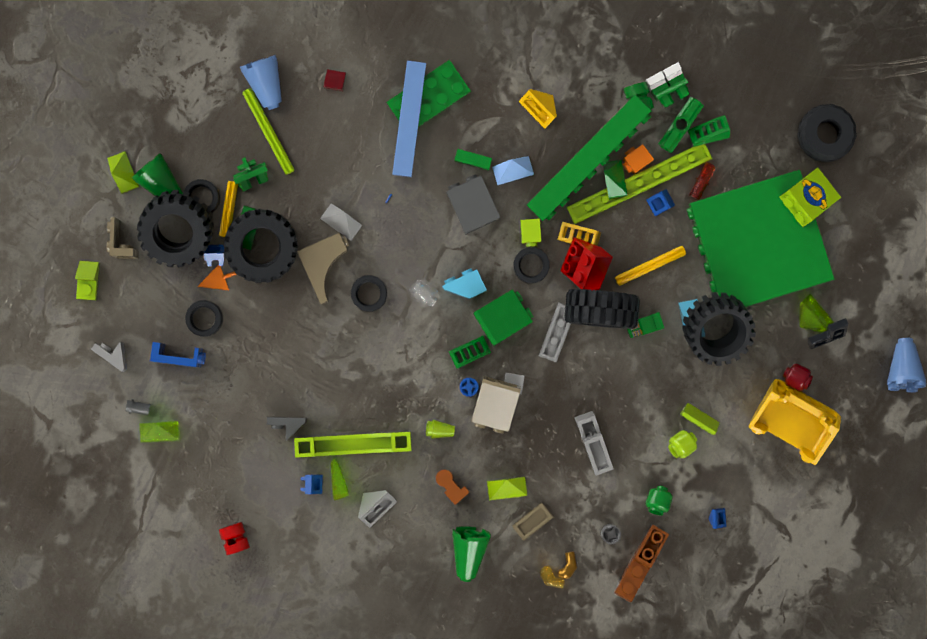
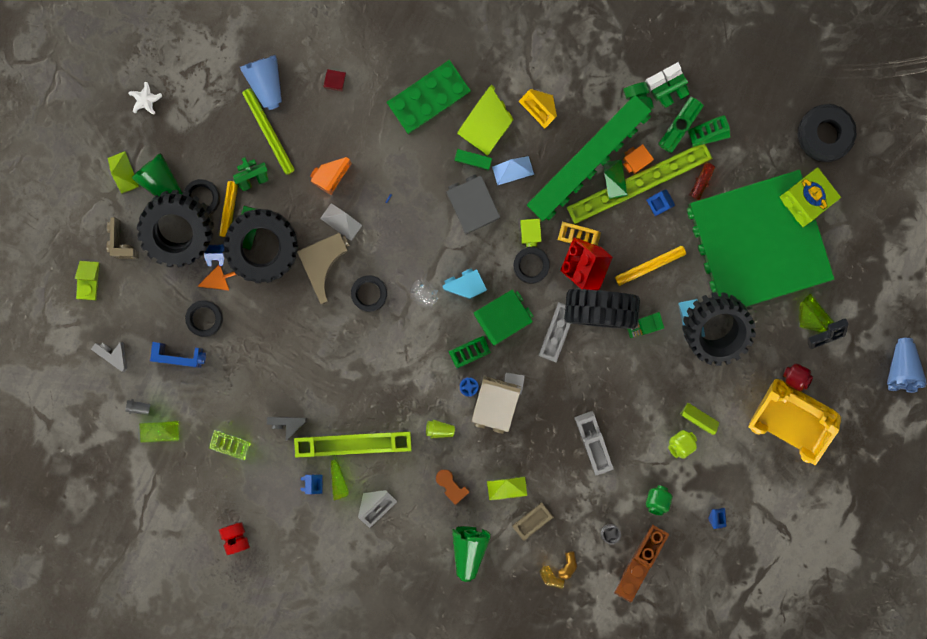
(145, 99): none -> white animal
(246, 444): none -> clear neon green slope
(330, 174): none -> orange slope
(409, 119): medium blue tile -> none
(486, 122): none -> lime slope

